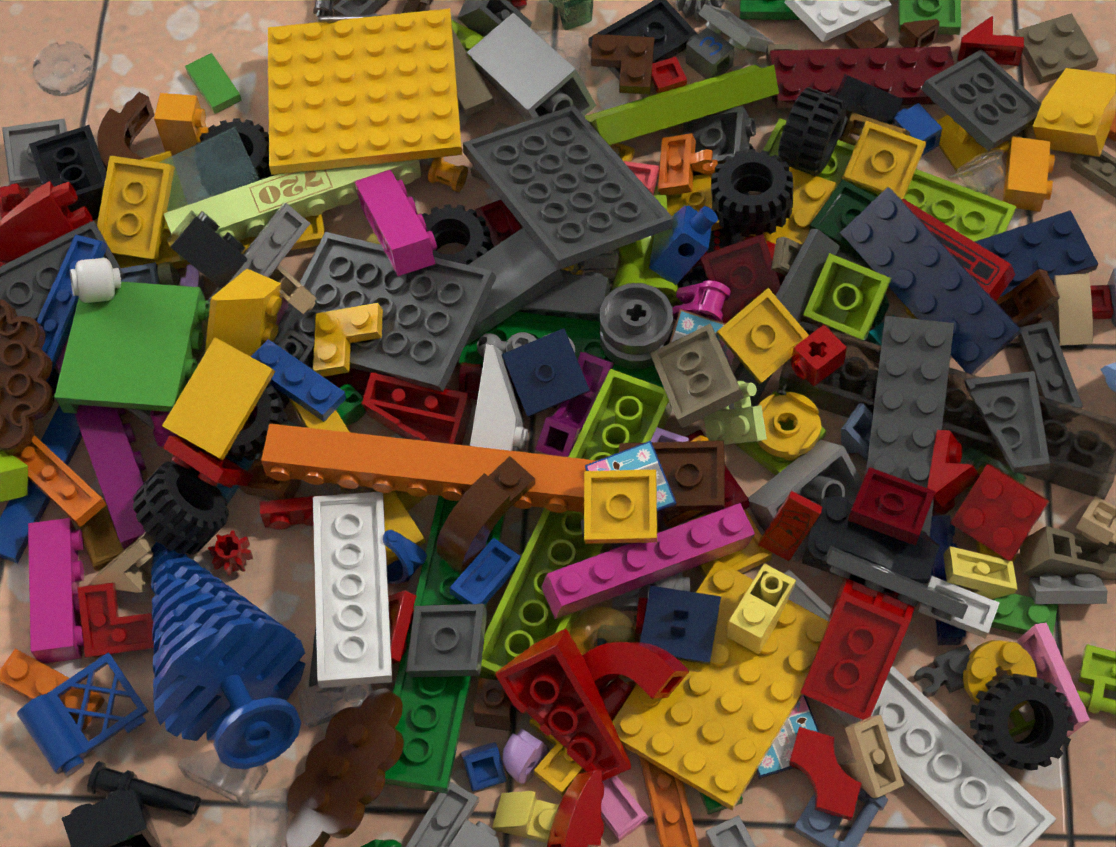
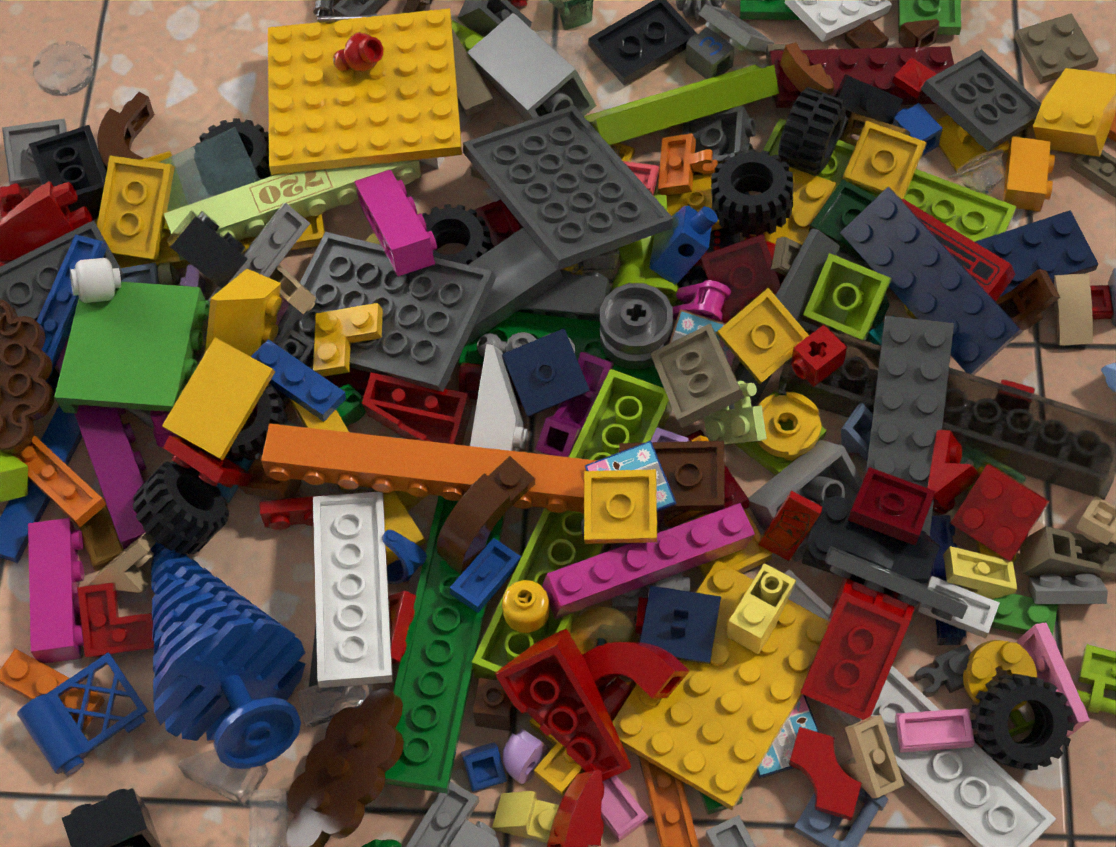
(154, 795): black pin -> none
(179, 121): light orange brick -> none
(213, 83): bright green tile -> none
(230, 553): red gear -> none
(360, 53): none -> red animal
(447, 174): light orange bush -> none
(447, 640): dark grey plate -> none
(525, 606): none -> yellow head
(630, 54): reddish brown plate -> none
(667, 75): red plate -> none
(802, 74): none -> dark orange slope
(912, 77): none -> red tile
(934, 730): none -> bright pink tile
(1001, 48): red slope -> none
(1014, 418): dark grey wing -> none
(1048, 363): dark grey plate -> none

